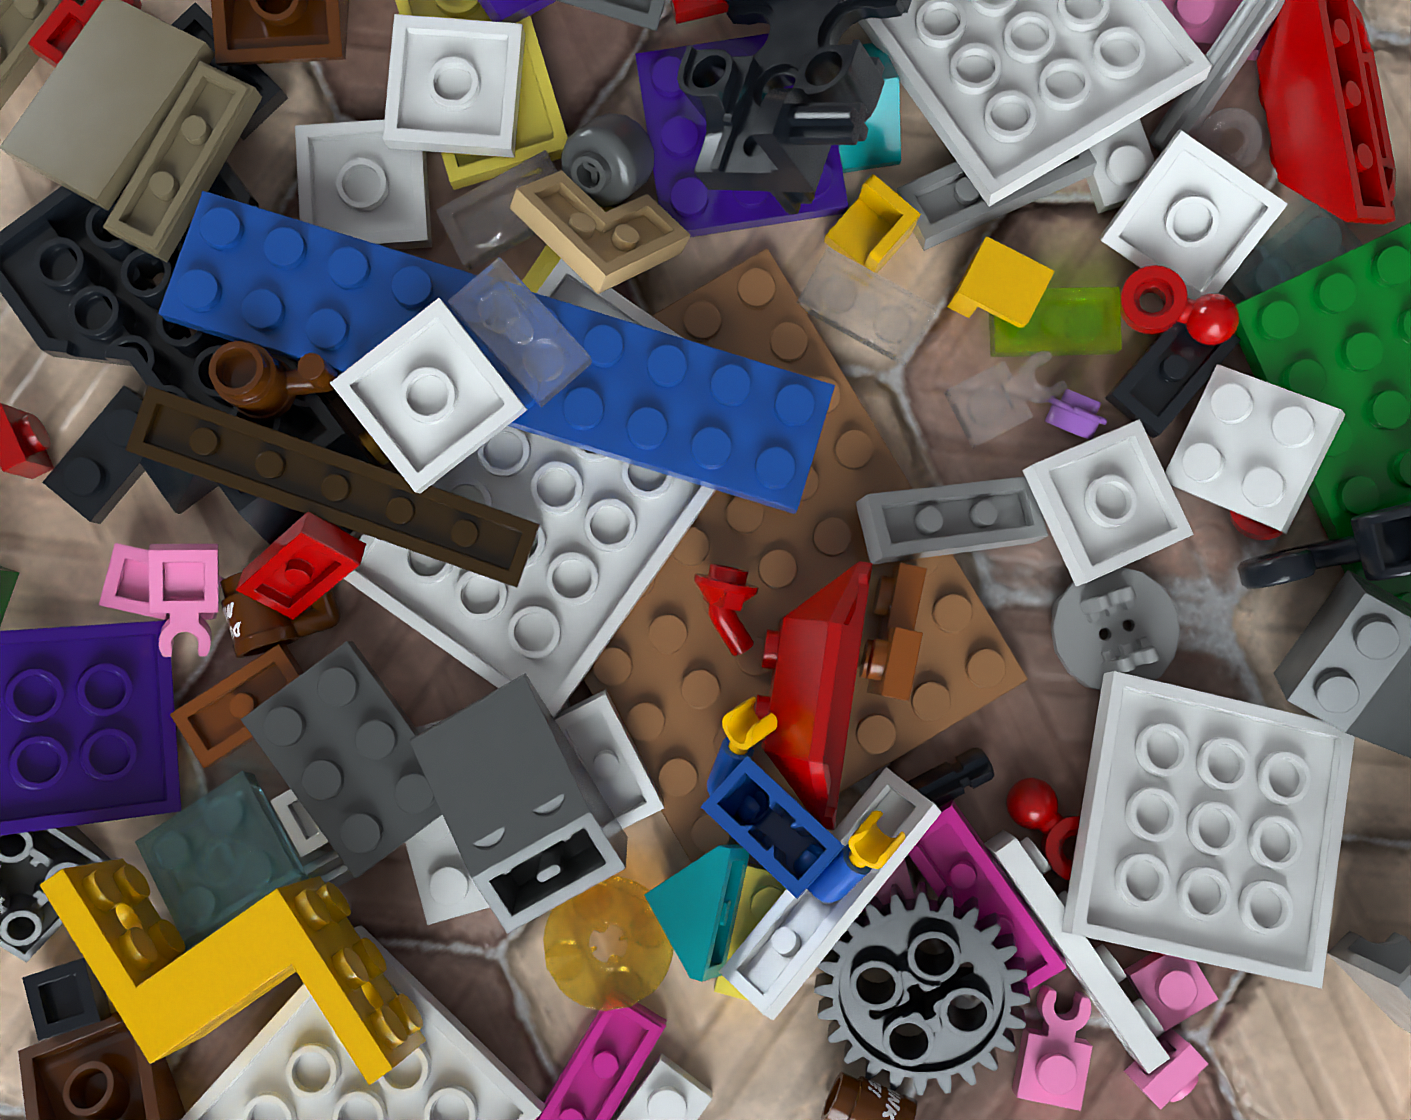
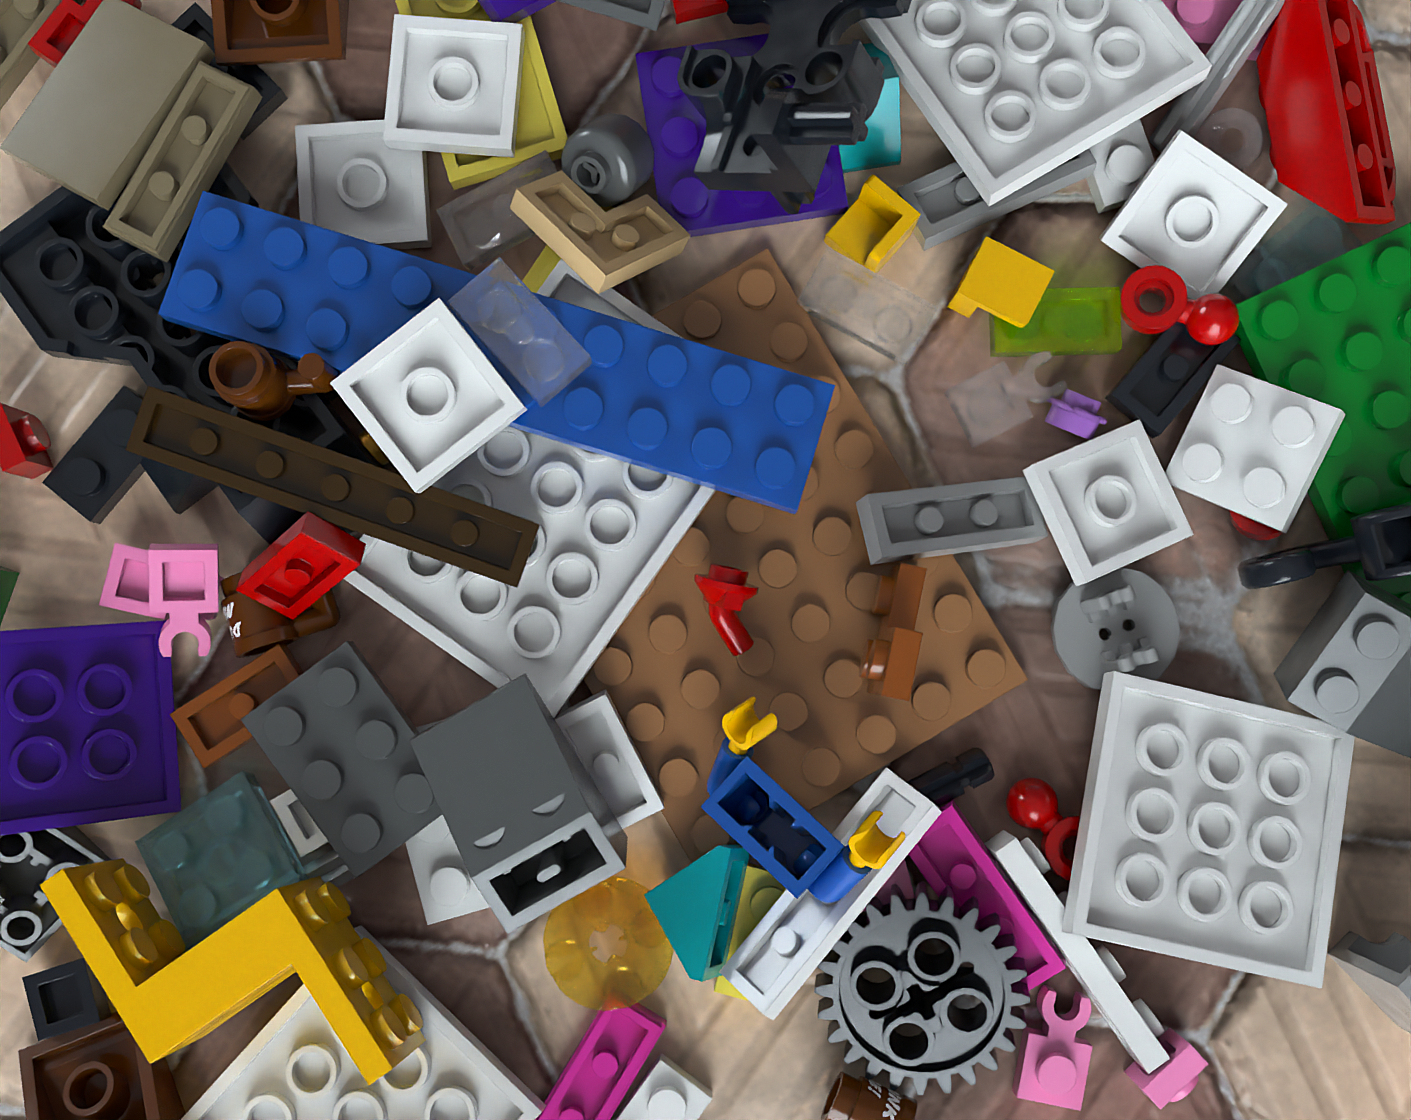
(814, 687): red wedge -> none
(1170, 987): bright pink plate -> none

